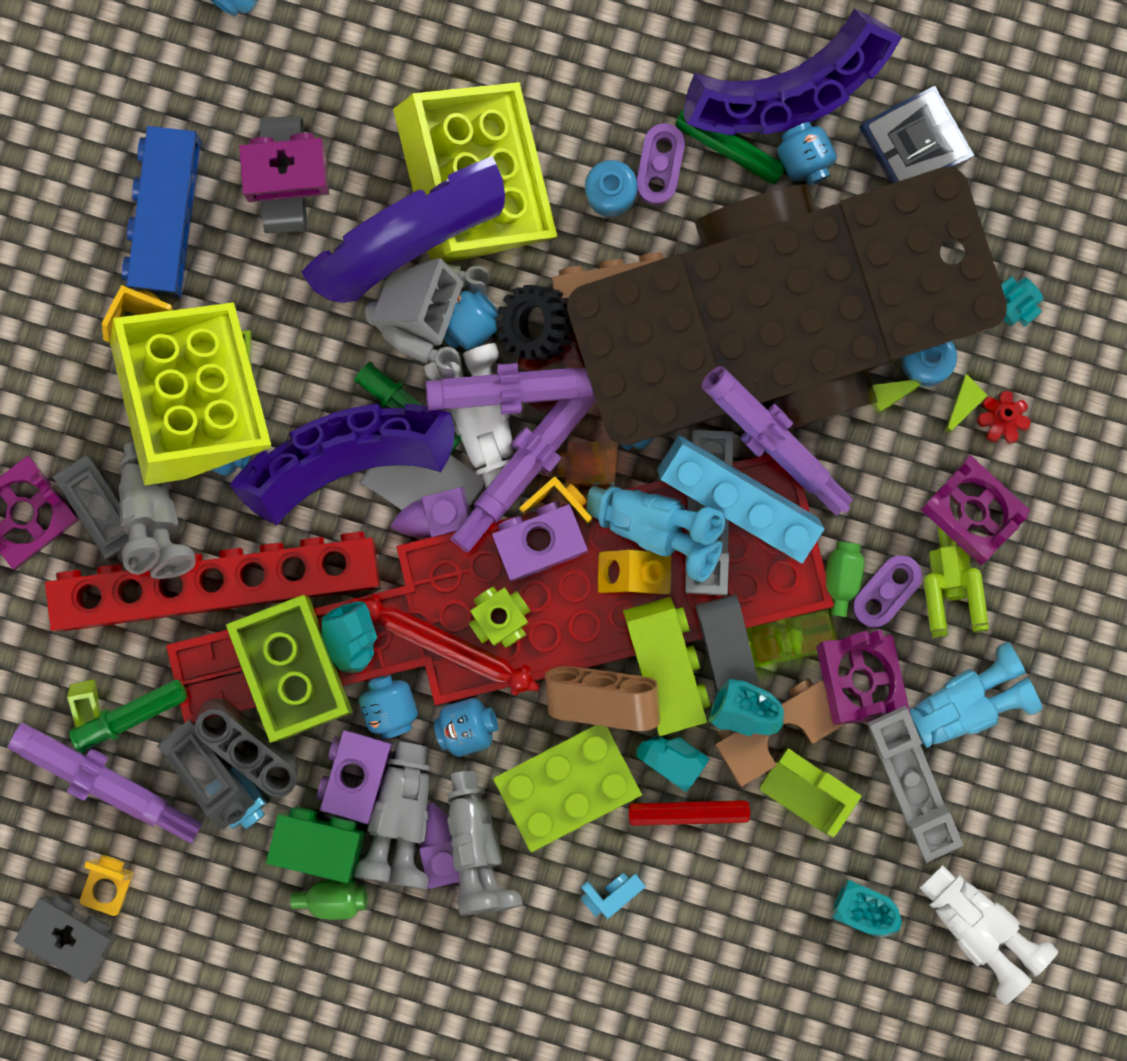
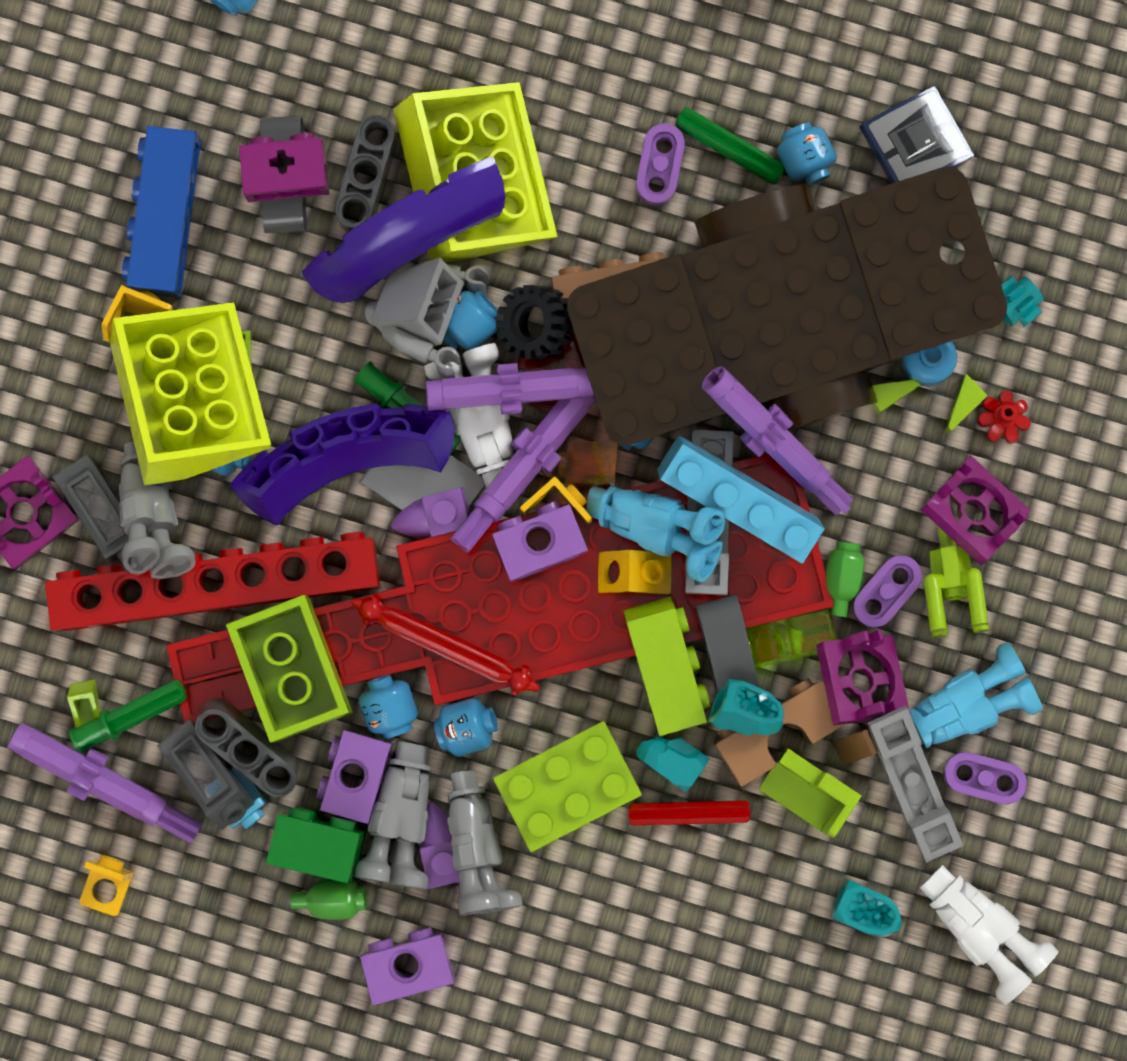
(43, 937): dark grey brick -> none
(349, 636): teal rock -> none
(366, 155): none -> dark grey beam
(385, 980): none -> medium lavender brick
(504, 633): lime brick -> none
(602, 698): medium nougat beam -> none
(611, 188): dark azure head -> none
(620, 892): medium azure bracket -> none
(799, 93): dark purple brick -> none
(855, 746): none -> medium nougat piece
(984, 778): none -> medium lavender plate

